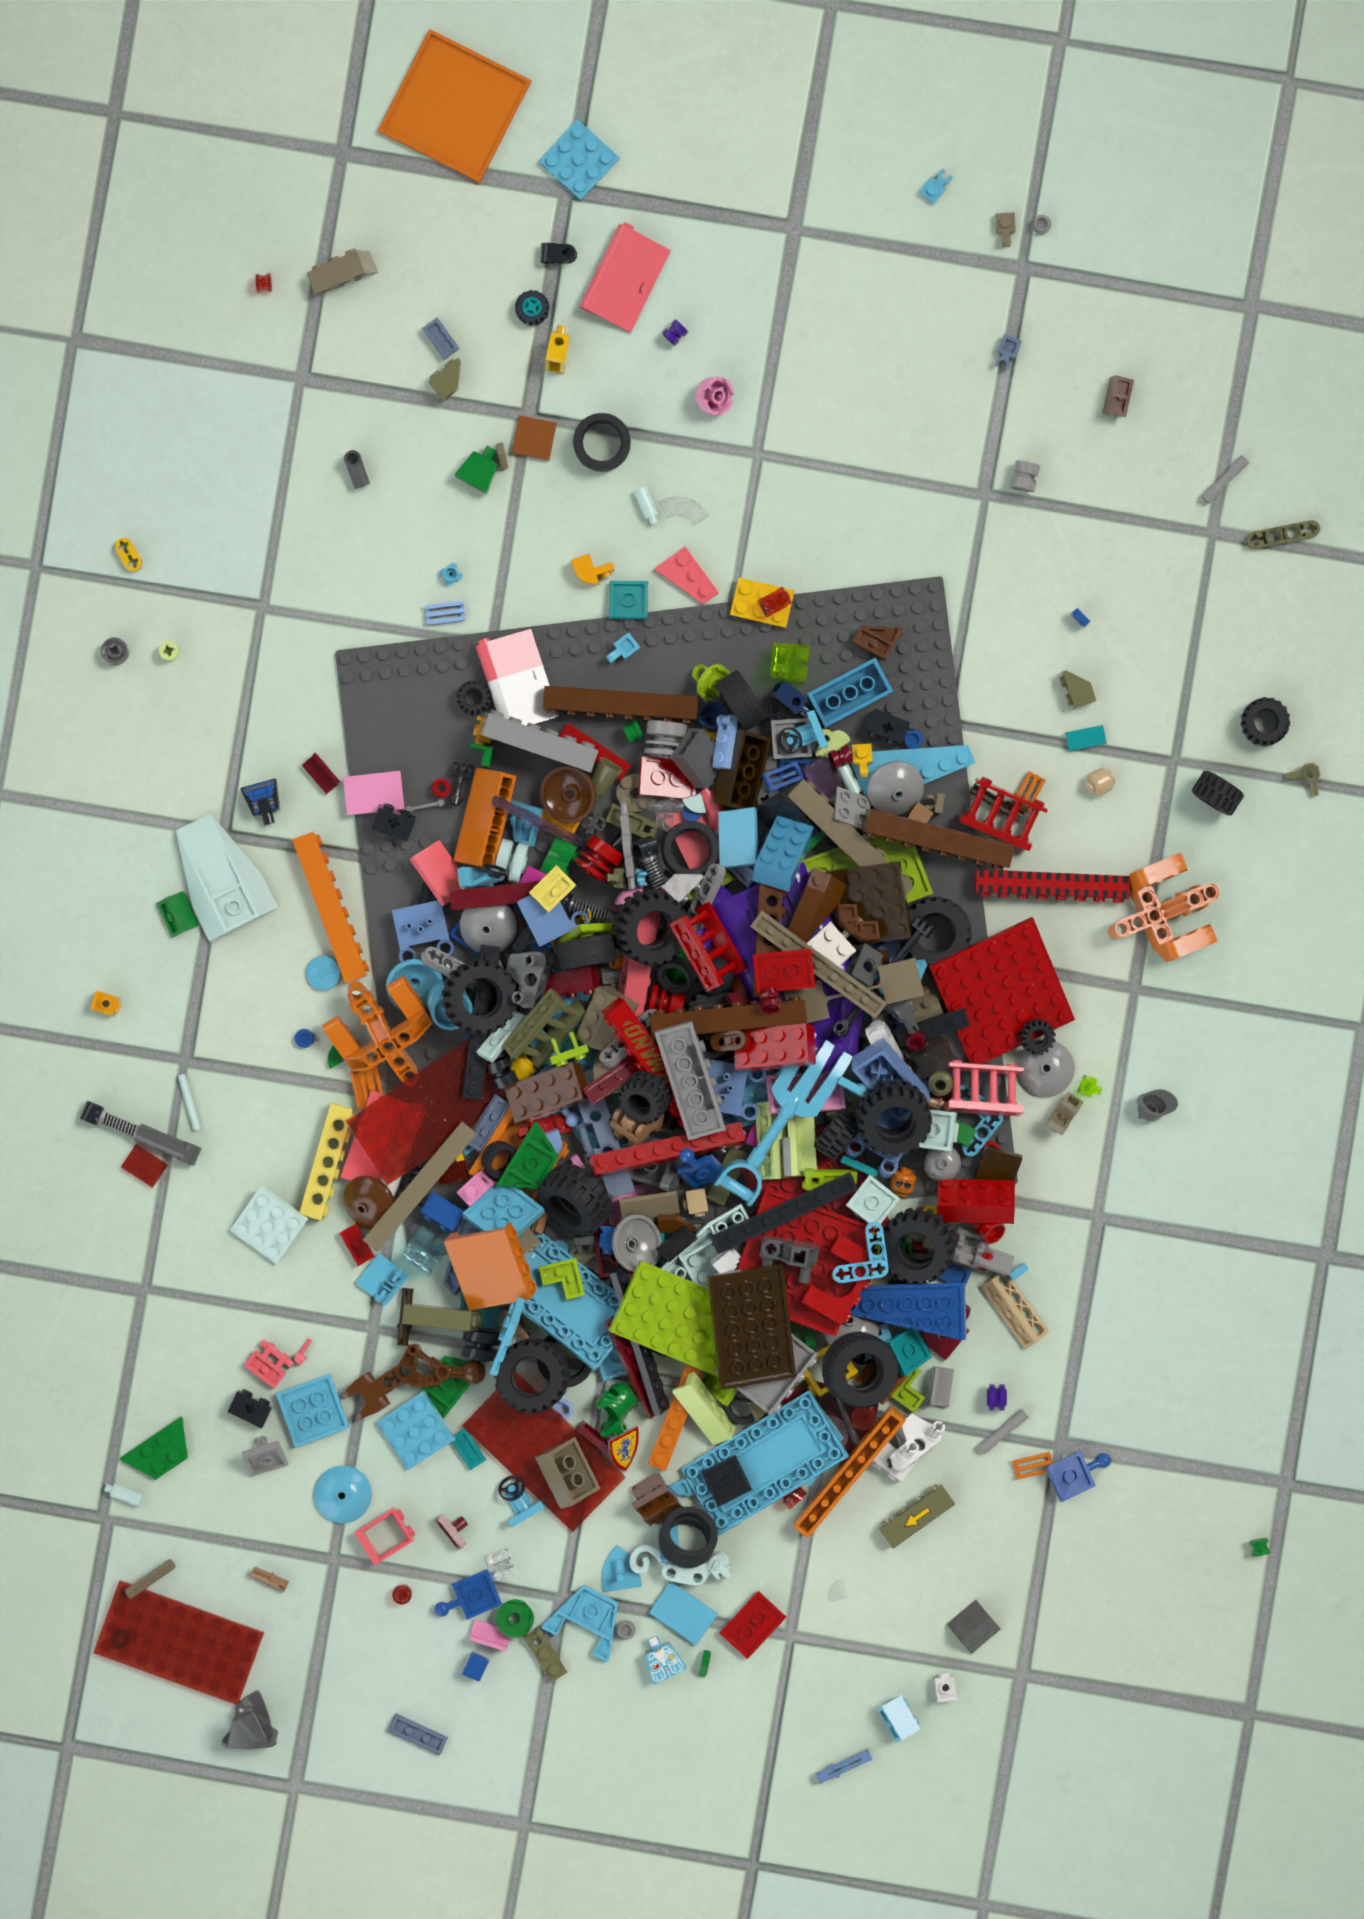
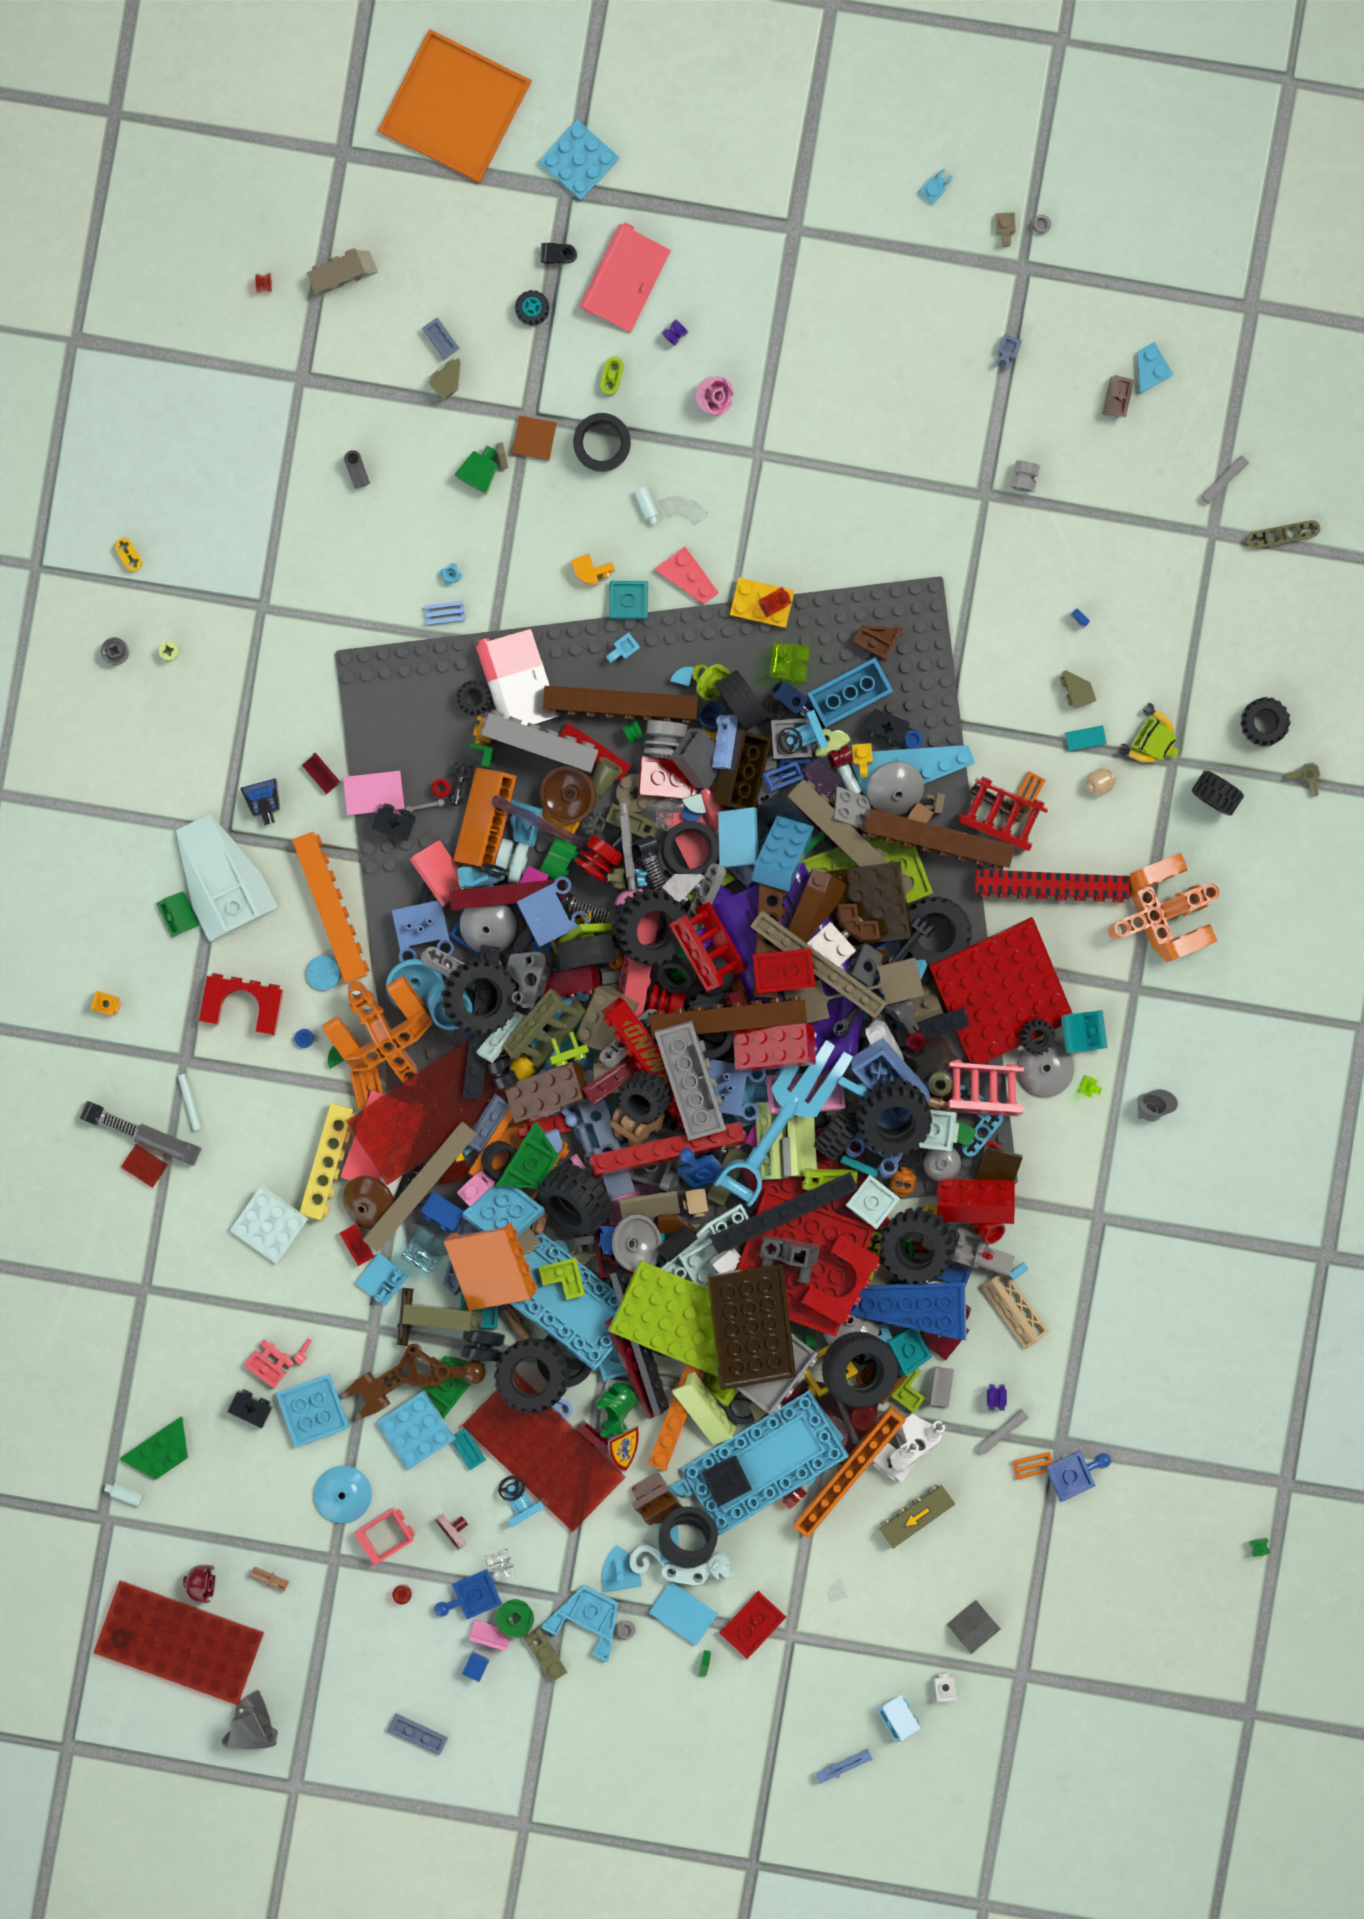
(150, 1578): dark tan axle -> none
(200, 1583): none -> dark red cylinder
(218, 989): none -> red arch
(264, 1457): light grey tile -> none
(510, 1324): medium azure wing -> none
(552, 888): light yellow plate -> none
(557, 350): yellow torso -> none
(567, 1473): dark tan slope -> none
(611, 376): none -> lime plate
(663, 1660): medium azure torso -> none
(682, 676): none -> medium azure tile
(730, 1041): reddish brown plate -> none
(769, 1000): dark red wheel -> none
(873, 1259): medium azure beam -> none
(1064, 1113): dark tan brick -> none
(1084, 1031): none -> teal bracket
(1152, 367): none -> medium azure wing
(1154, 739): none -> lime torso

